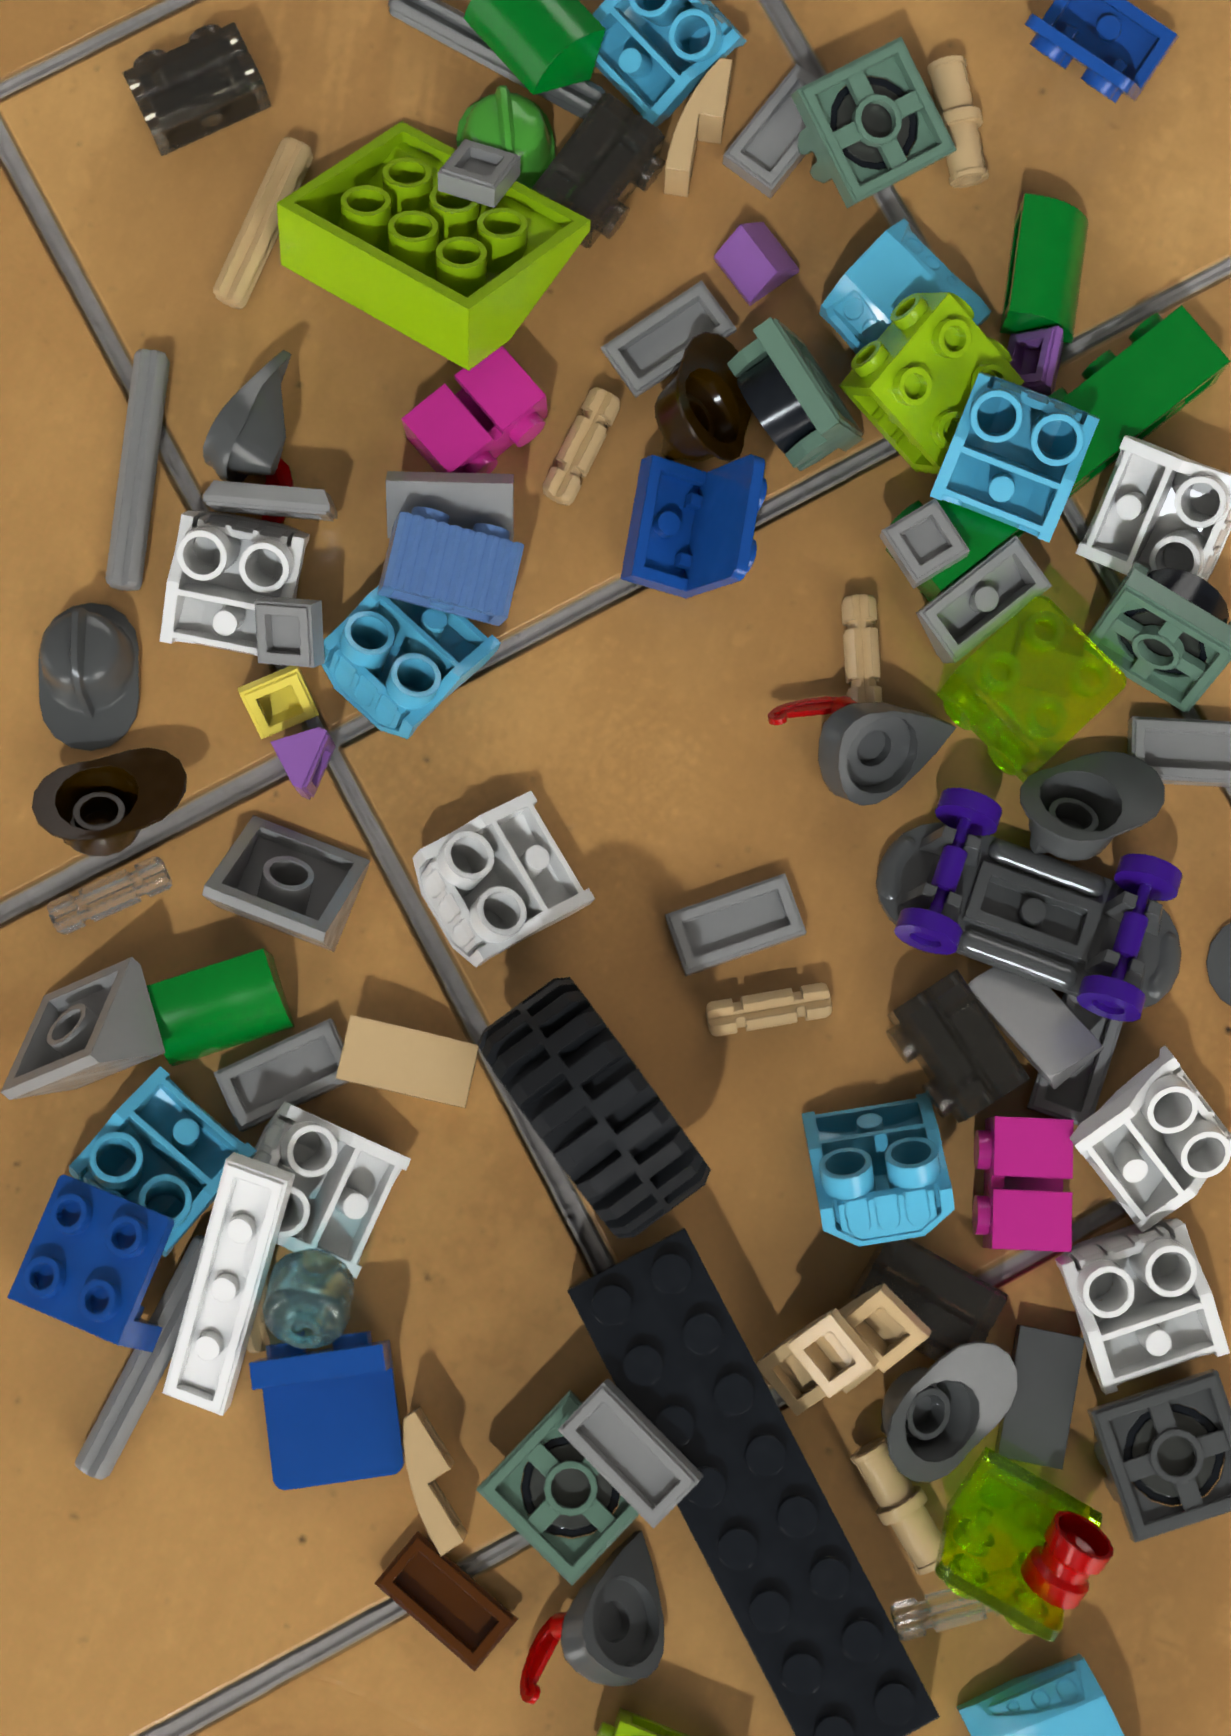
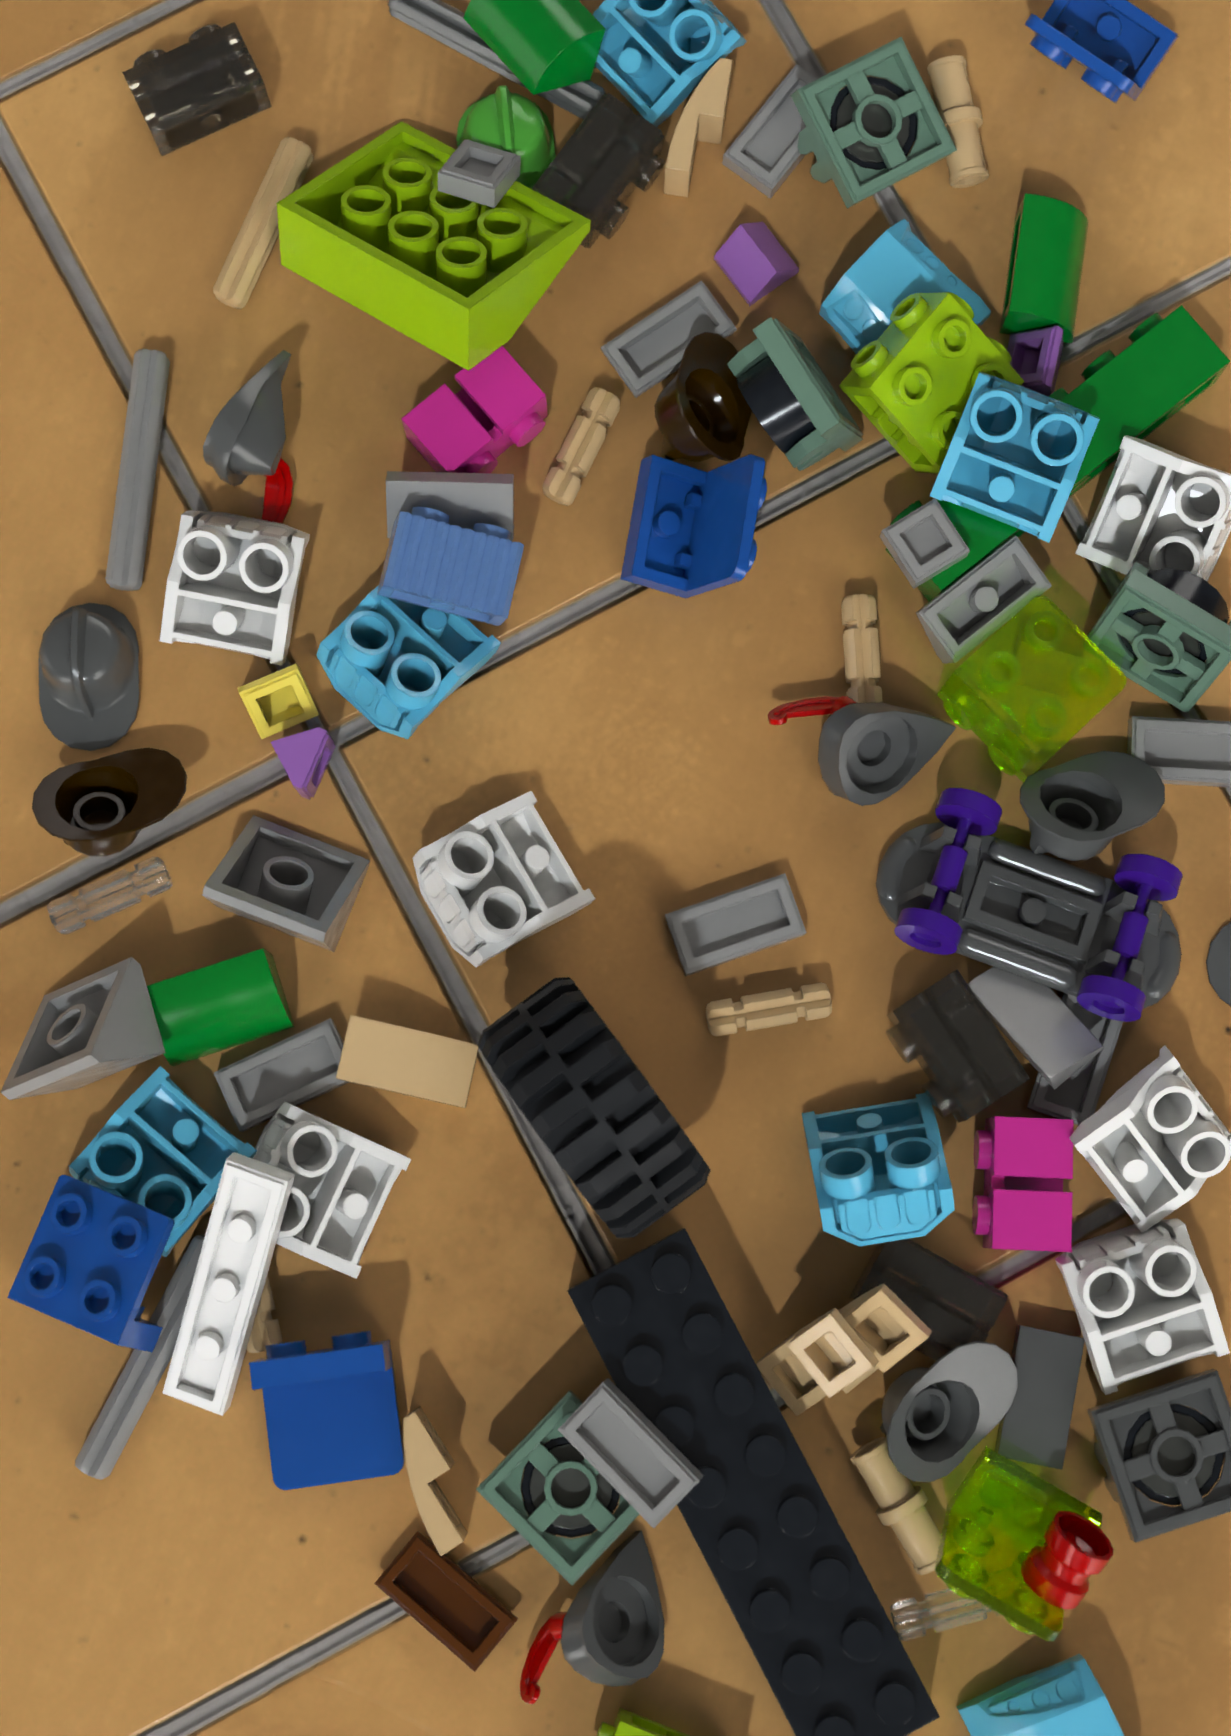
(270, 500): light grey tile -> none
(289, 631): light grey tile -> none
(308, 1298): clear light blue head -> none

